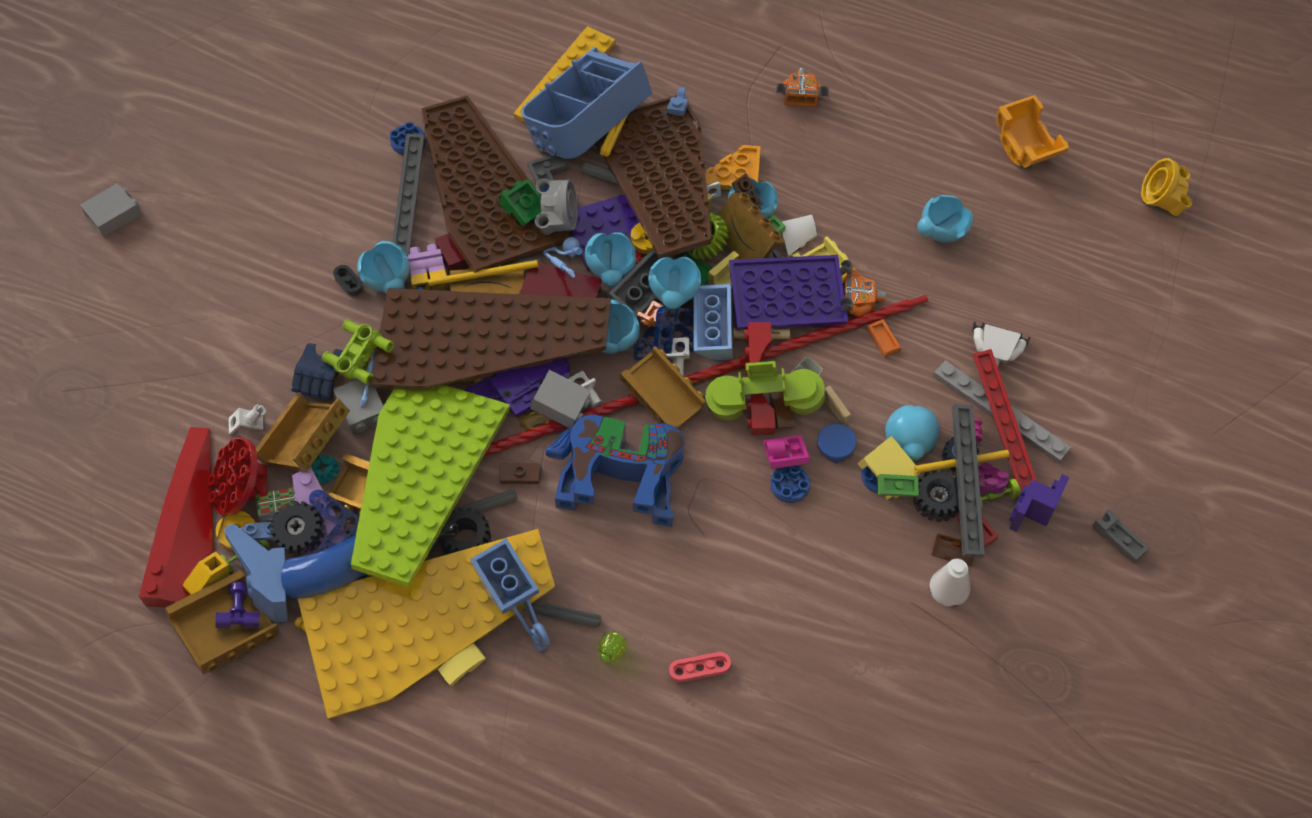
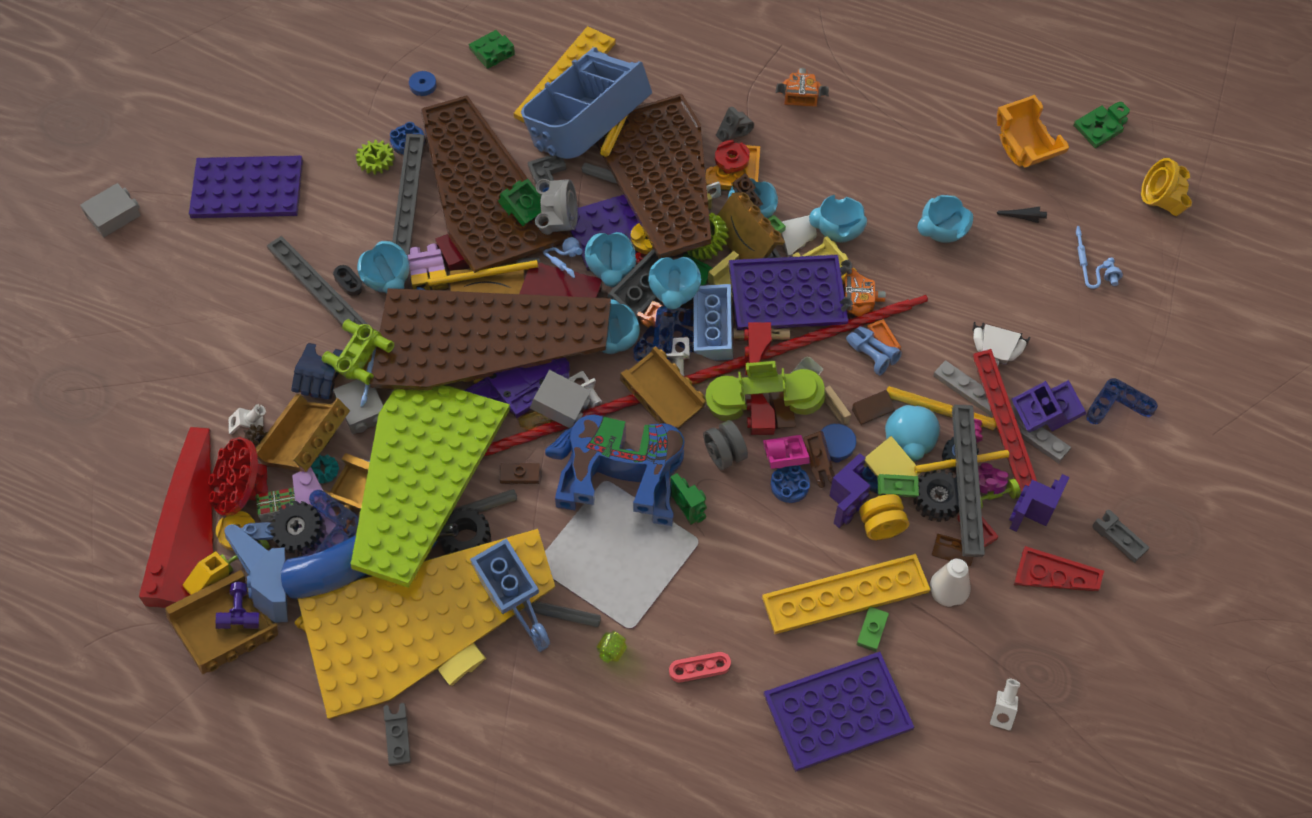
(246, 187): none -> dark purple plate
(251, 433): none -> dark brown gear
(313, 282): none -> dark grey plate
(375, 157): none -> lime gear
(397, 736): none -> dark grey plate
(420, 89): none -> blue piece
(492, 49): none -> green plate
(618, 555): none -> flat silver piece
(678, 105): medium blue plate -> none
(688, 499): none -> green plate
(725, 445): none -> dark grey wheel
(729, 164): none -> red plate
(734, 125): none -> dark grey pin
(819, 457): none -> reddish brown hinge
(838, 711): none -> dark purple plate
(839, 219): none -> medium azure piece
(845, 593): none -> yellow plate
(849, 490): none -> dark purple bracket
(861, 341): none -> medium blue piece
(872, 629): none -> bright green plate
(873, 407): none -> reddish brown slope
(884, 517): none -> yellow wheel
(934, 405): none -> yellow axle
(1006, 703): none -> white bracket
(1030, 214): none -> black piece
(1048, 406): none -> dark purple bracket
(1052, 571): none -> red wing
(1111, 121): none -> green plate
(1112, 273): none -> light blue piece
(1114, 395): none -> clear blue beam

